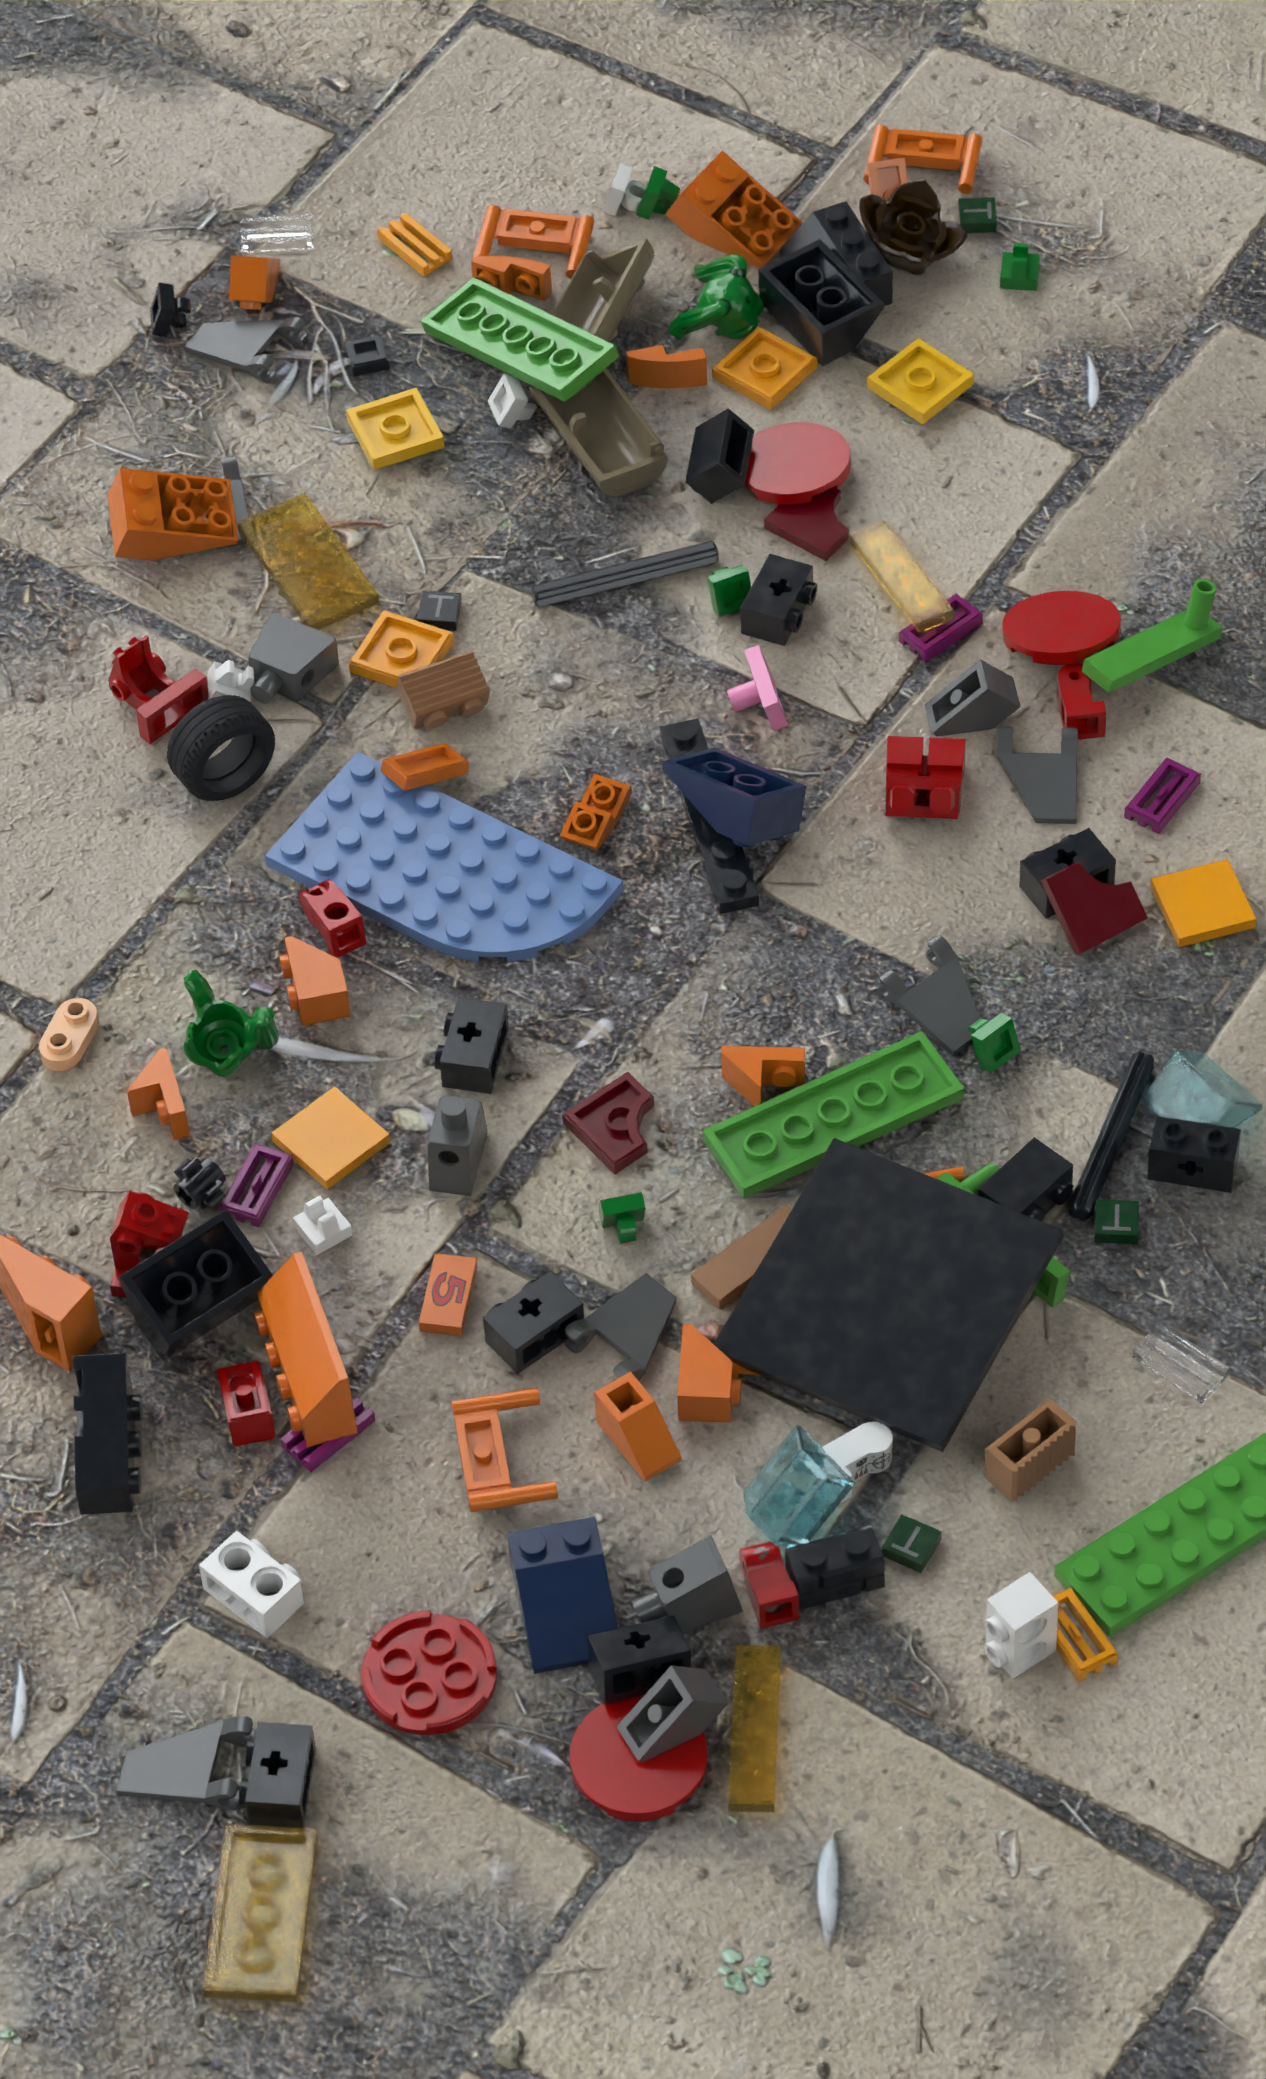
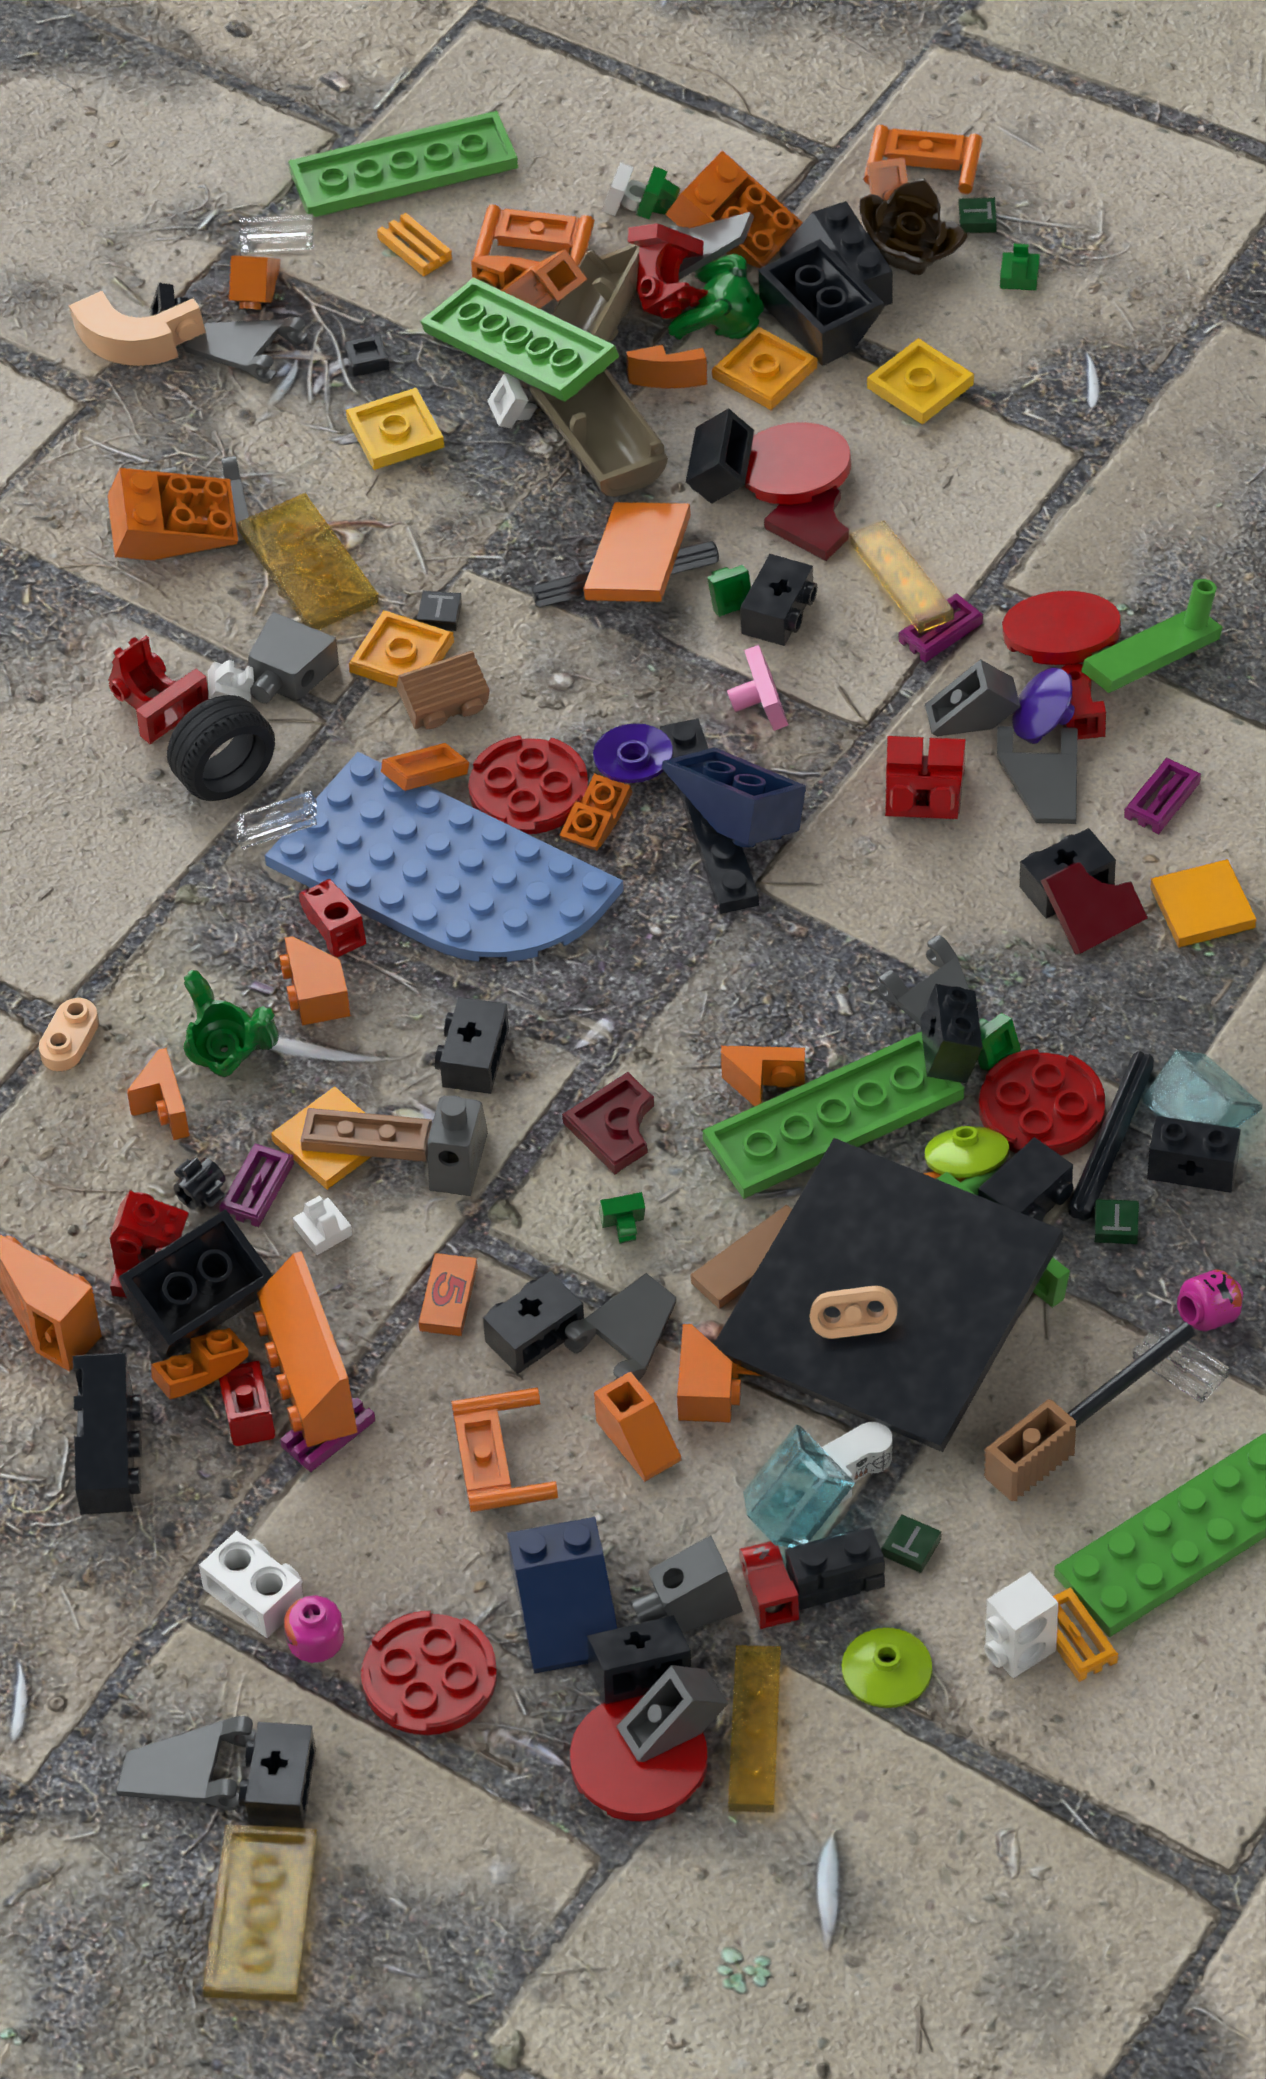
(135, 339): none -> light nougat arch
(209, 1360): none -> orange slope
(276, 819): none -> clear tile
(314, 1629): none -> dark pink head
(366, 1134): none -> medium nougat tile
(403, 164): none -> bright green plate
(528, 782): none -> red tile
(547, 280): none -> orange slope
(632, 753): none -> dark purple dish
(637, 552): none -> orange tile
(658, 269): none -> red tile
(718, 239): none -> dark grey flag
(854, 1310): none -> light nougat plate
(881, 1682): none -> lime dish
(951, 1033): none -> black brick
(967, 1151): none -> lime dish
(1043, 705): none -> dark purple dish
(1044, 1099): none -> red tile
(1131, 1373): none -> black piece
(1210, 1300): none -> dark pink head

